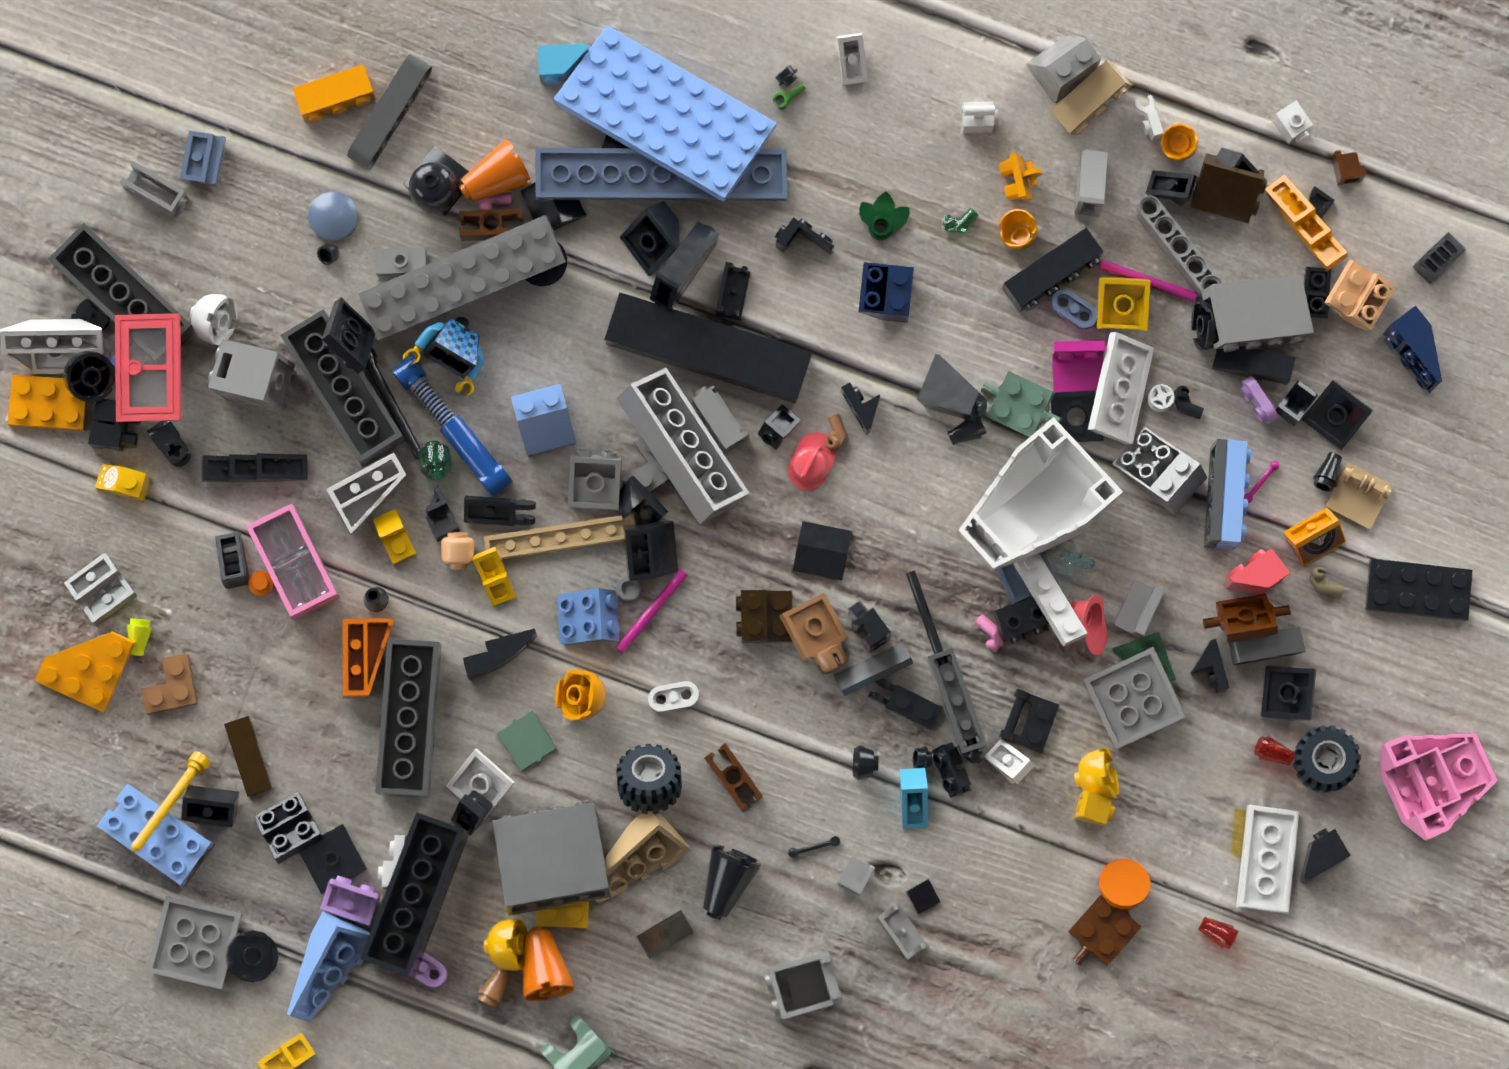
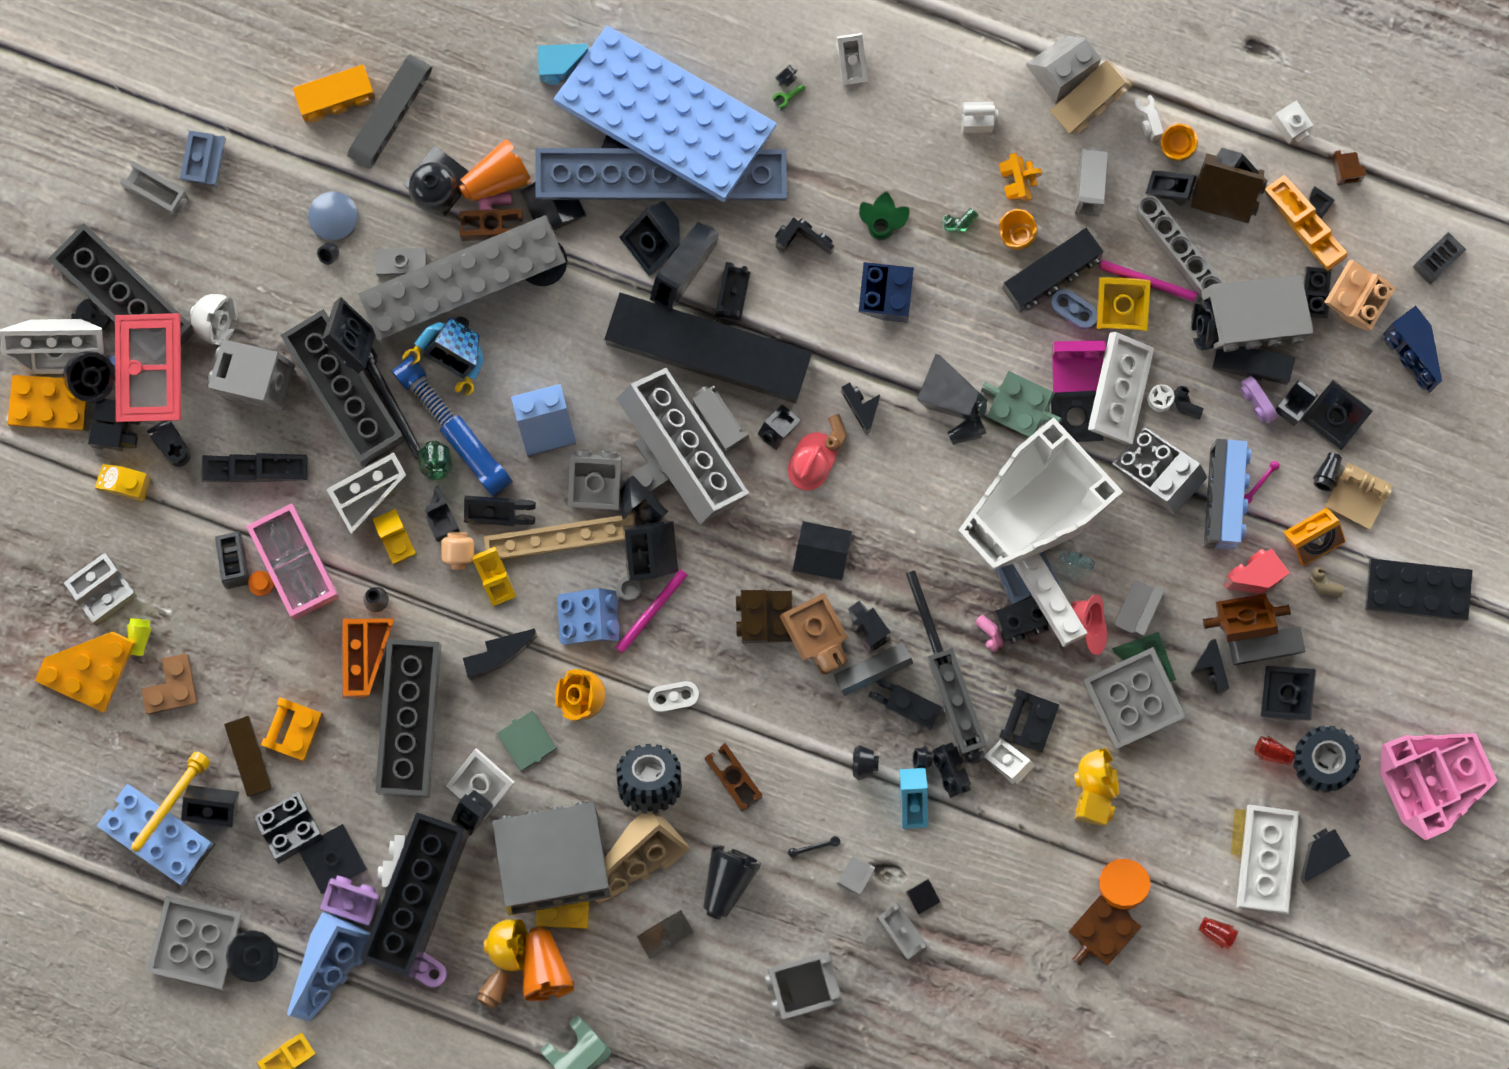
(300, 732): none -> light orange plate

